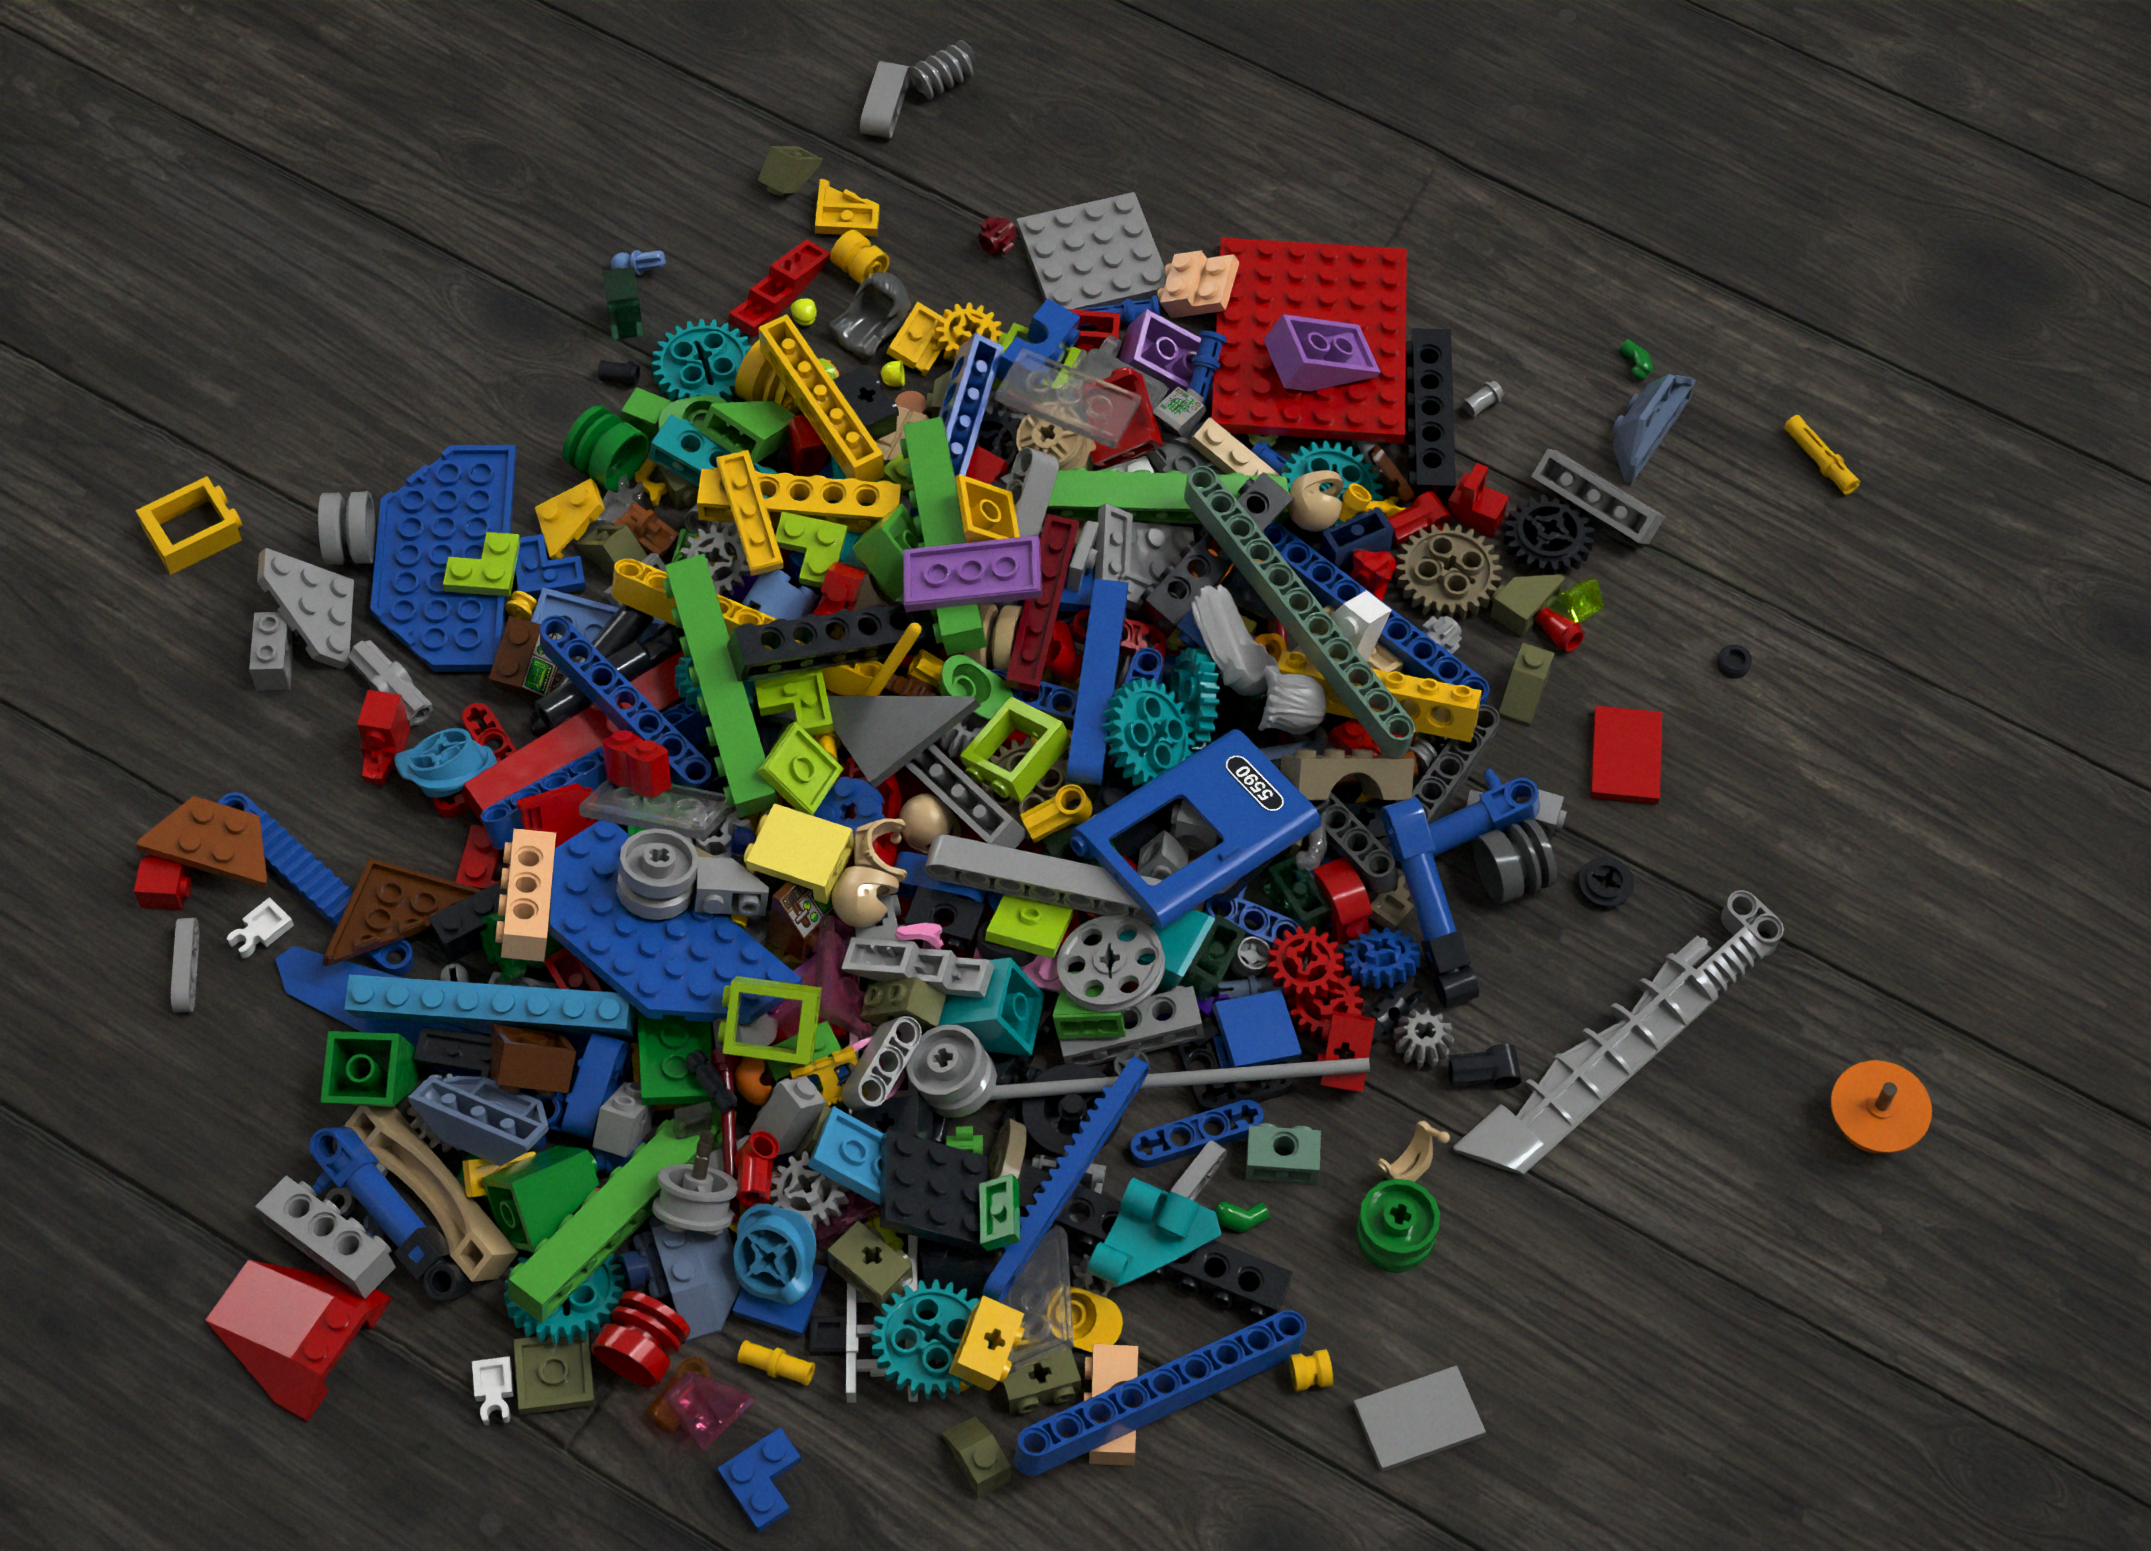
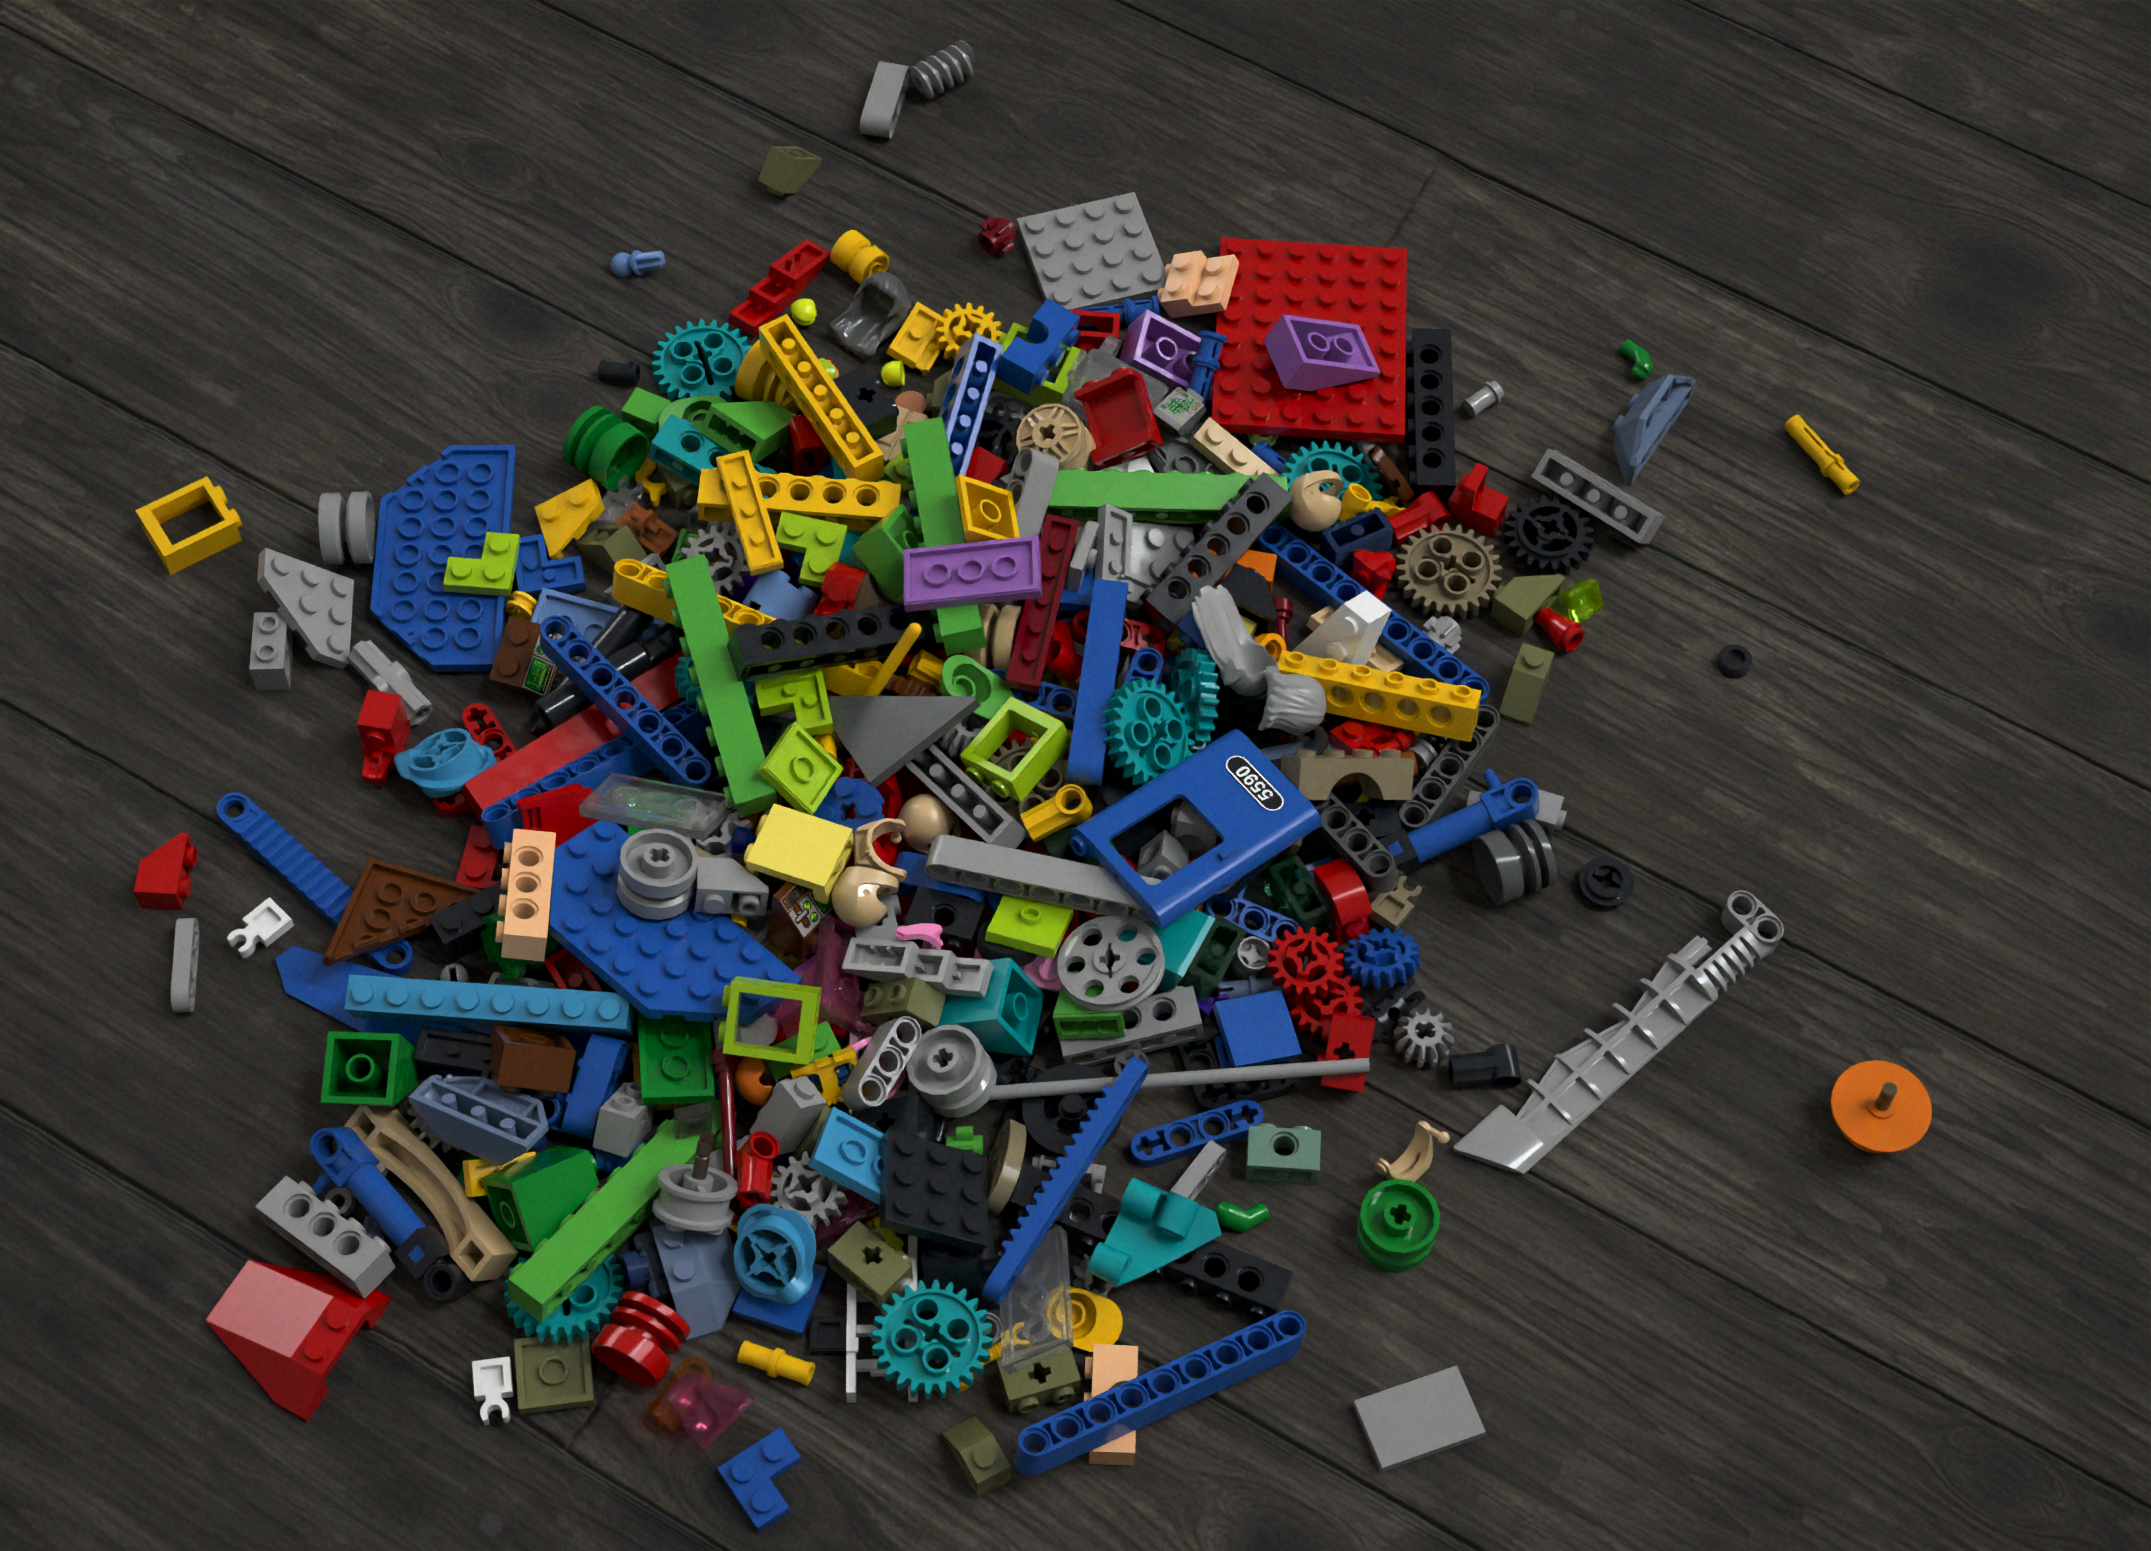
(211, 840): dark orange wing -> none
(623, 303): clear green brick -> none
(636, 764): red brick -> none
(711, 1081): black axle -> none
(844, 212): yellow wing -> none
(973, 1358): yellow brick -> none
(999, 1212): green plate -> none
(1068, 398): clear tile -> none
(1300, 624): sand green beam -> none
(1311, 1370): yellow wheel -> none
(1316, 851): clear arm -> none
(1442, 944): blue piece -> none
(1626, 755): red tile -> none

